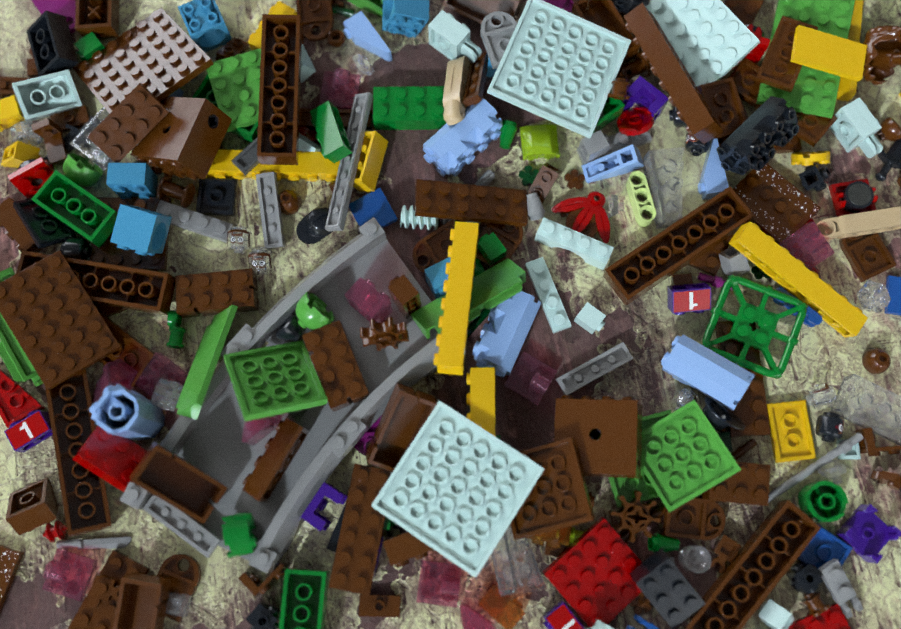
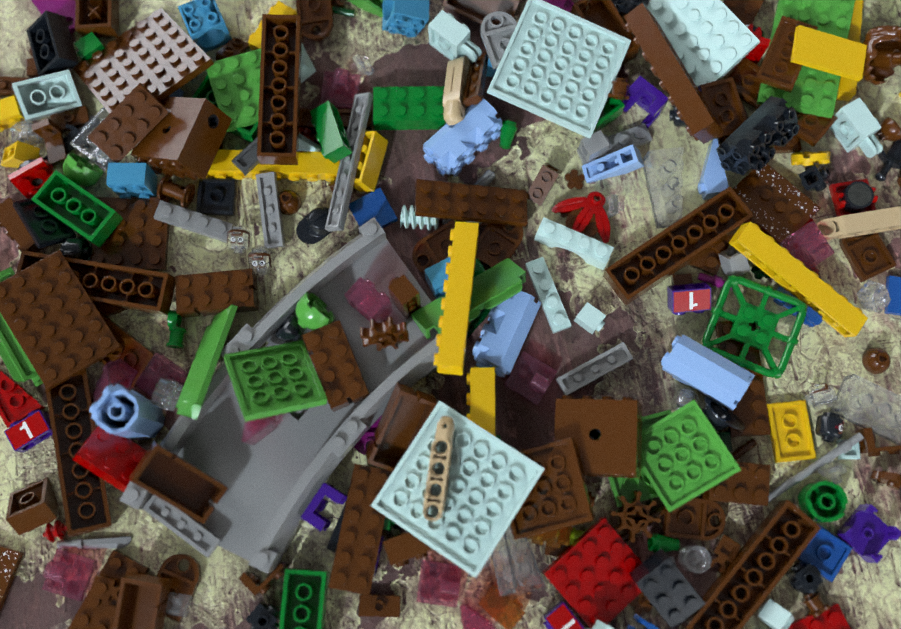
(140, 230): dark azure brick -> none
(239, 534): green brick -> none
(275, 460): reddish brown slope -> none
(336, 34): reddish brown plate -> none
(365, 36): light blue slope -> none
(441, 435): none -> tan piece
(491, 248): green brick -> none
(528, 175): dark green plant -> none
(534, 207): light grey cone -> none
(539, 142): lime slope -> none
(635, 68): reddish brown hose -> none
(635, 121): red tile -> none
(641, 190): yellowish green beam -> none
(695, 147): black head -> none
(839, 586): light grey hinge -> none

